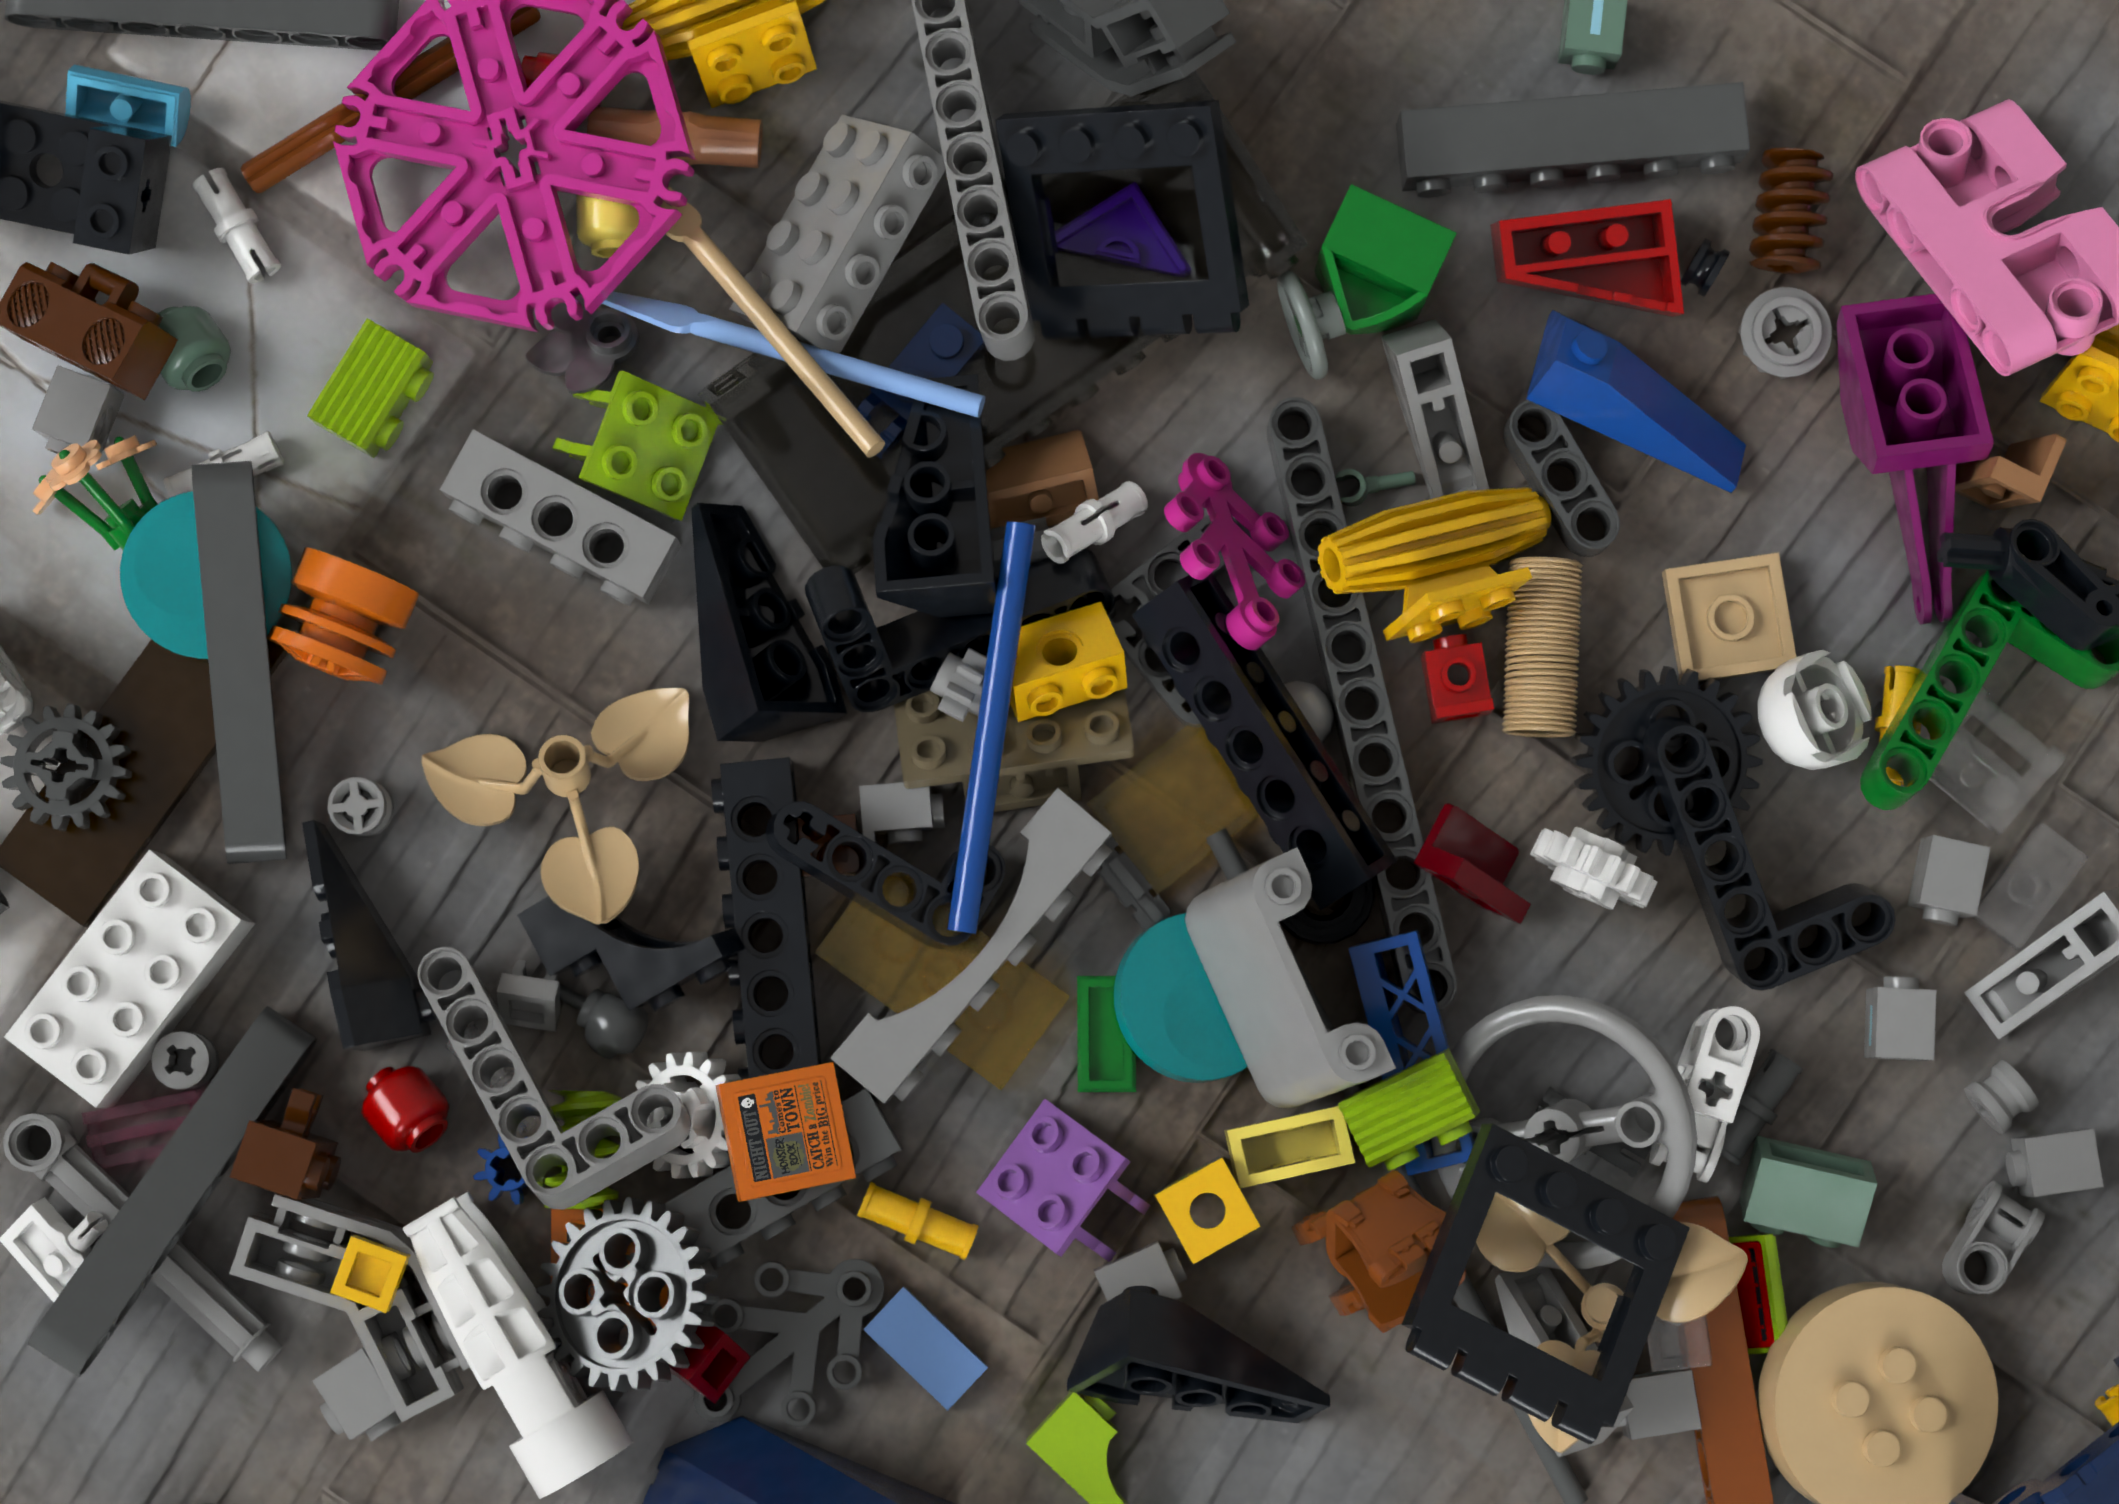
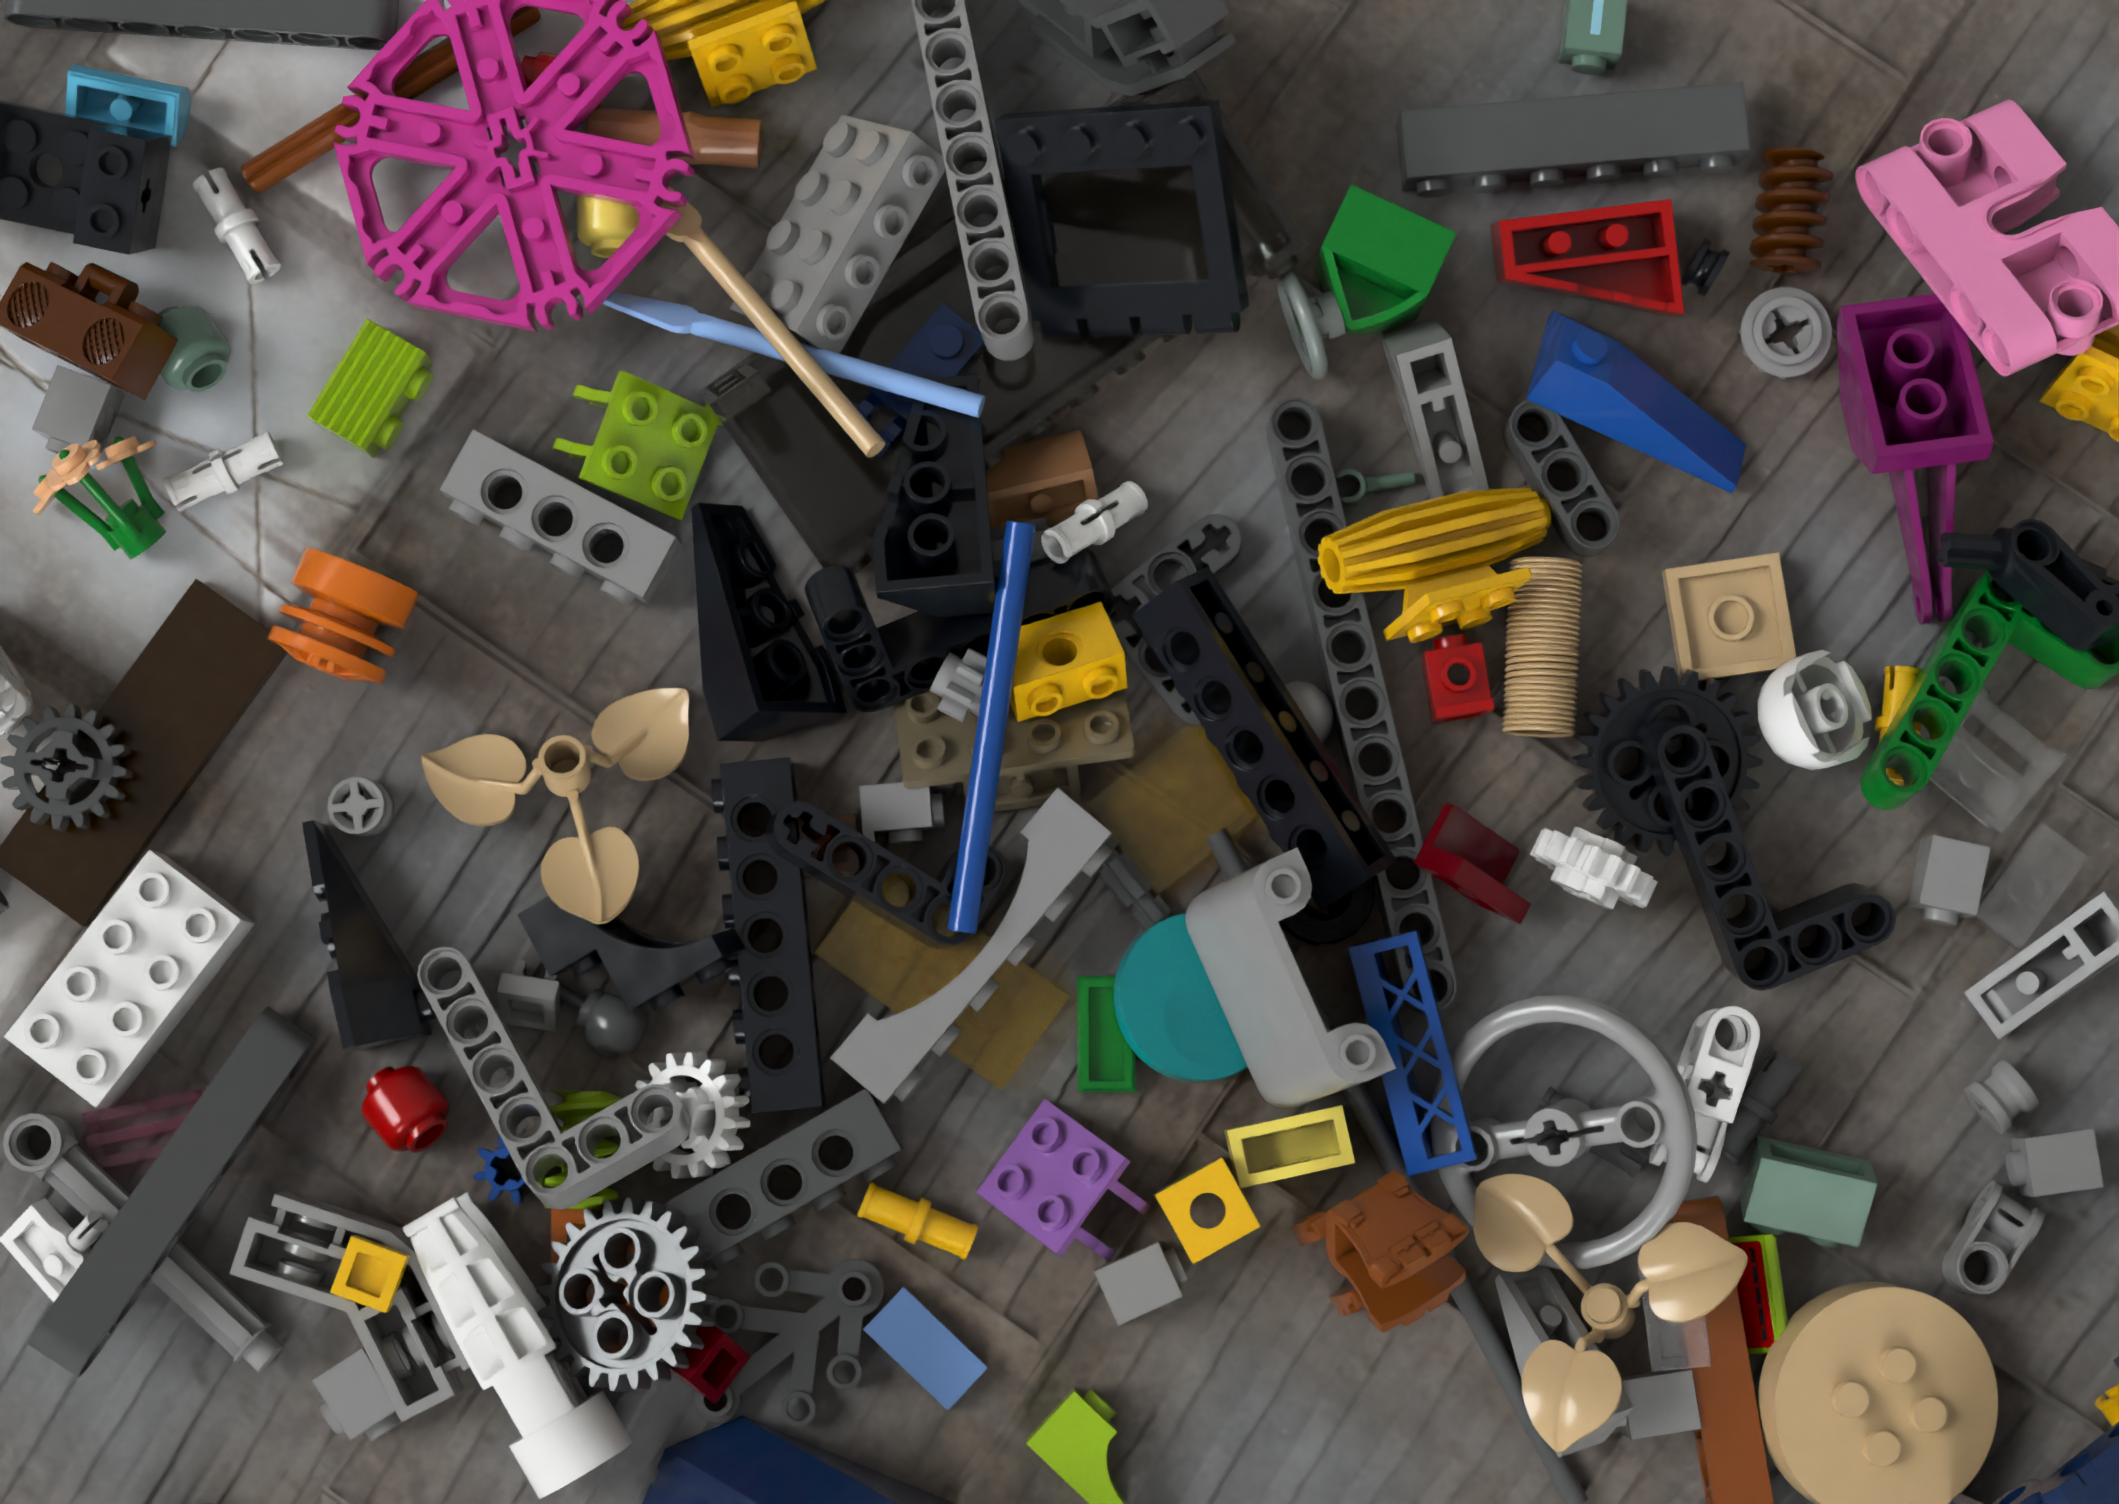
(164, 578): teal piece -> none
(201, 1061): light grey wheel -> none
(239, 661): dark grey beam -> none
(286, 1154): reddish brown brick -> none
(578, 349): flat silver plate -> none
(785, 1131): orange tile -> none
(1124, 232): dark purple tile -> none
(1172, 1351): black wedge -> none
(1208, 485): dark pink plant -> none
(1409, 1110): lime brick -> none
(1490, 1355): black hinge -> none
(1900, 1021): light grey brick -> none
(2011, 480): medium nougat panel -> none

